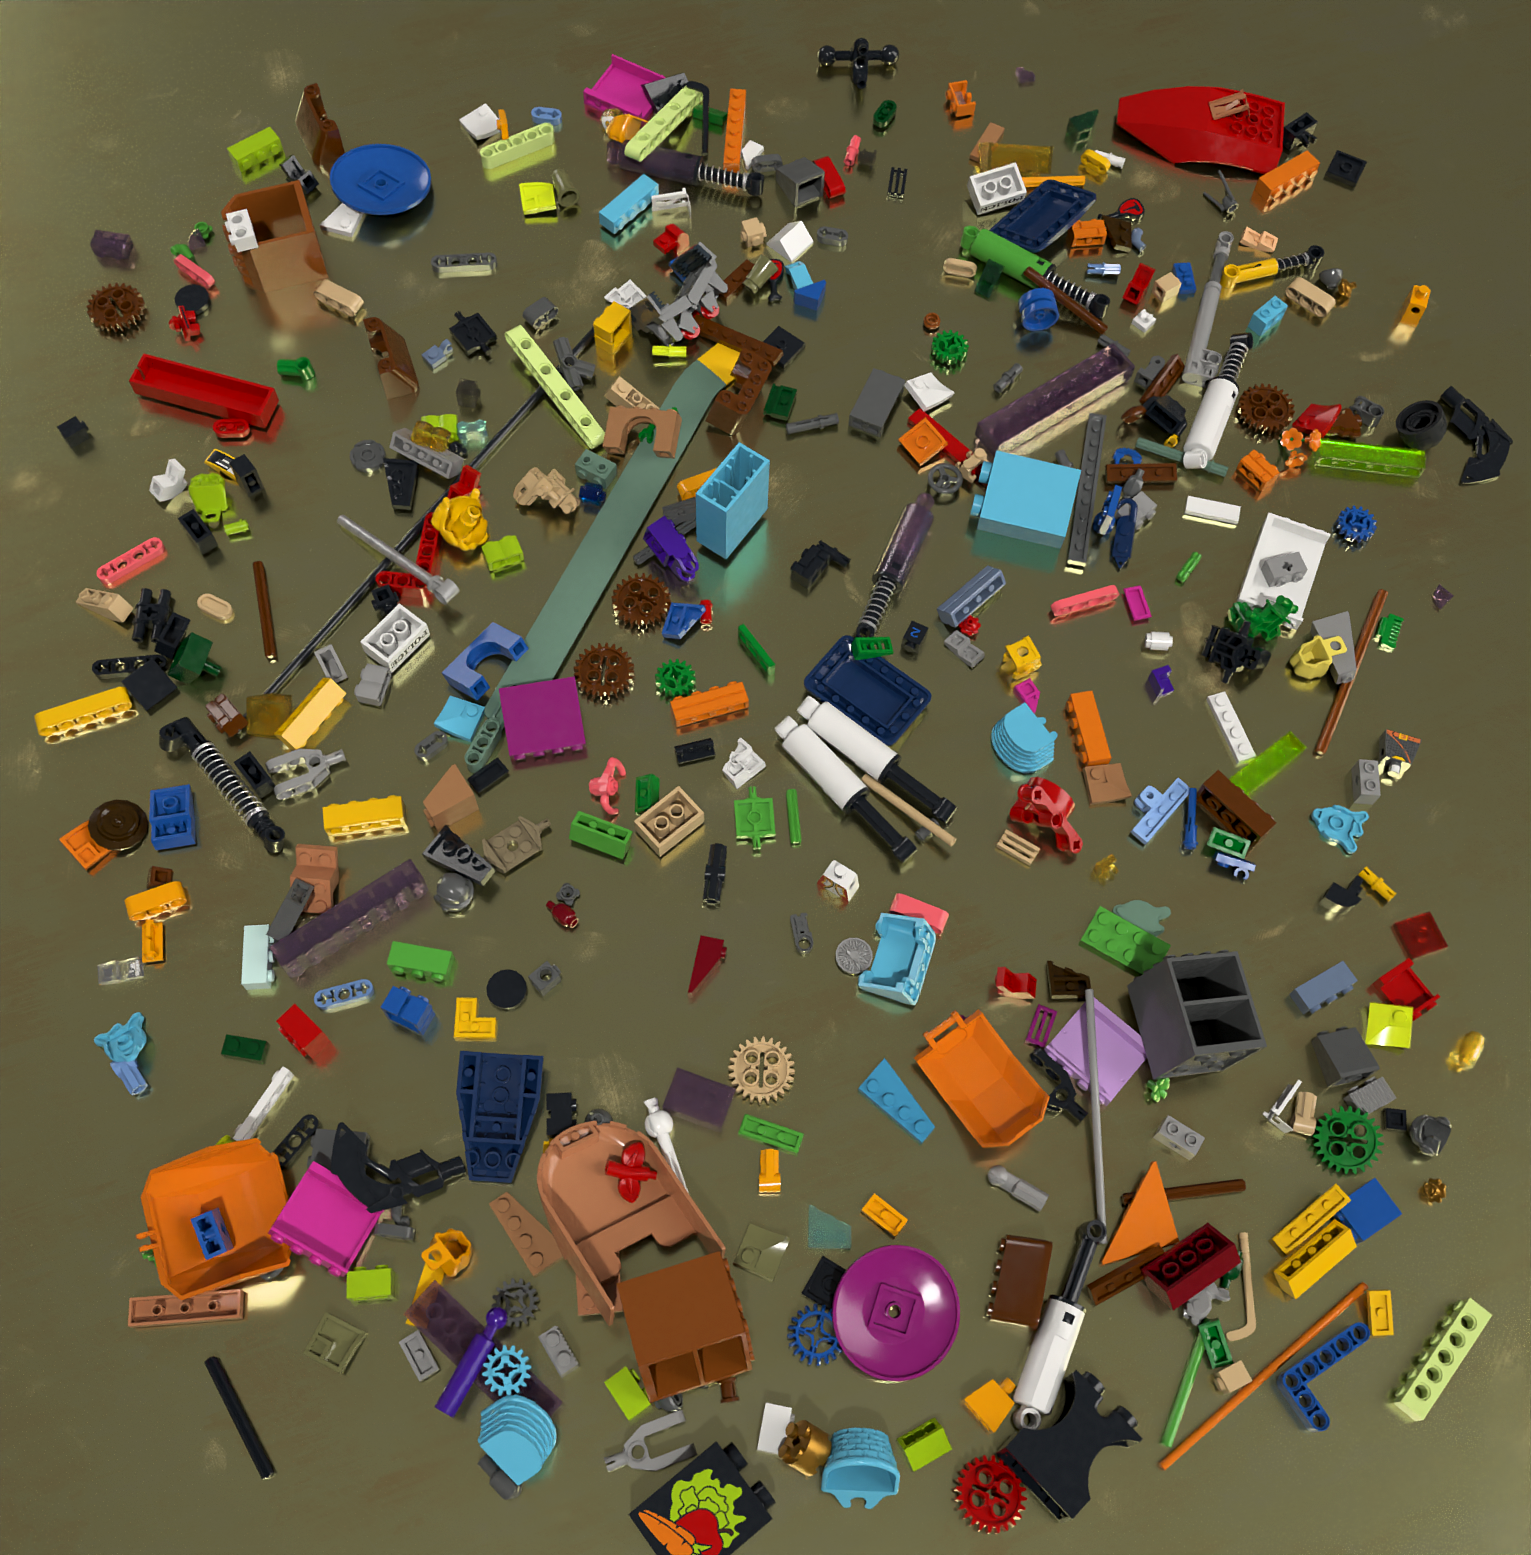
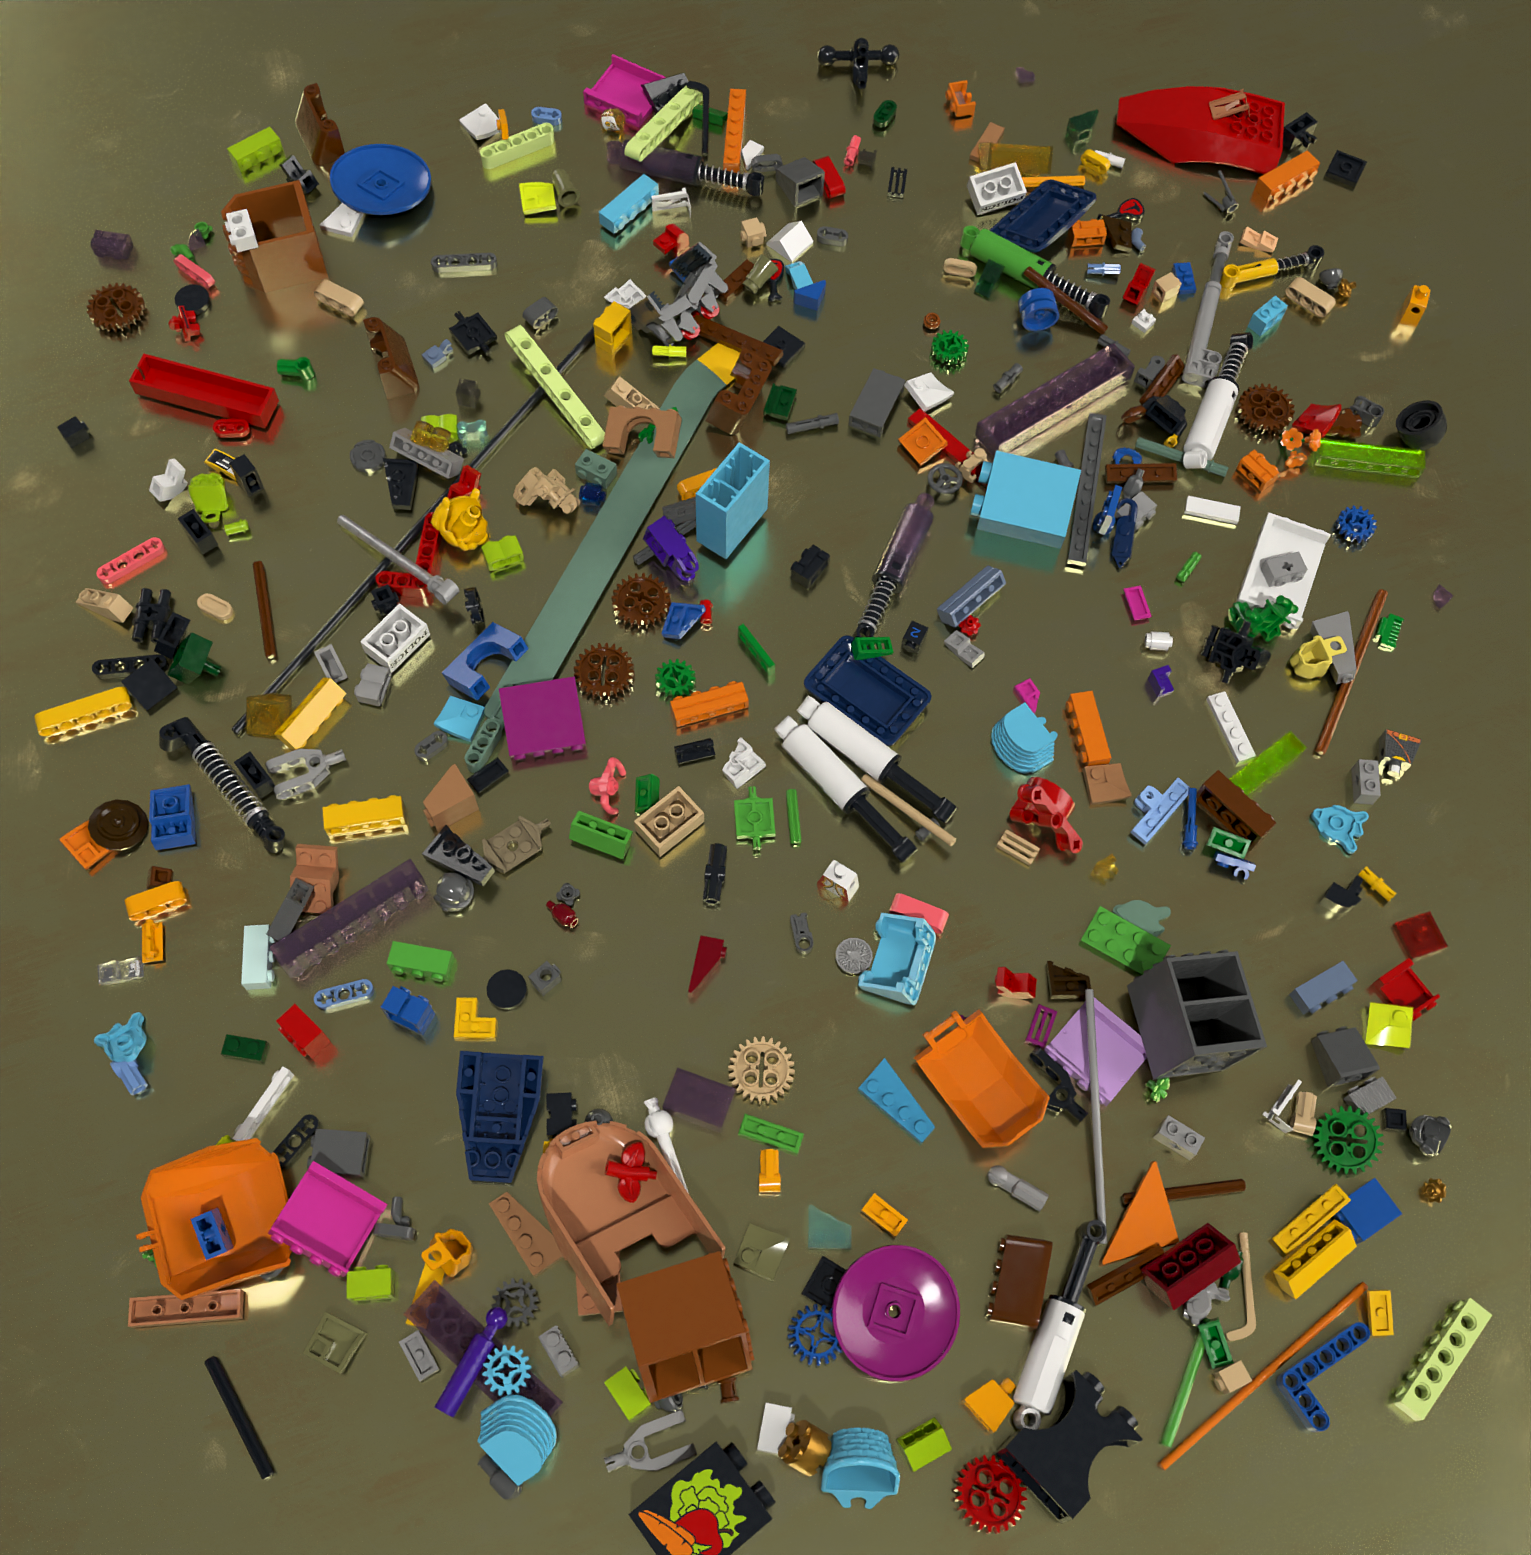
(226, 714): reddish brown brick -> none
(349, 1164): black piece -> none
(473, 605): none -> black plate
(578, 368): dark grey piece -> none
(624, 127): light orange piece -> none
(834, 554): black pin -> none
(1026, 664): yellow piece -> none
(1084, 600): coral beam -> none
(1469, 1050): clear yellow head -> none
(1481, 466): black piece -> none

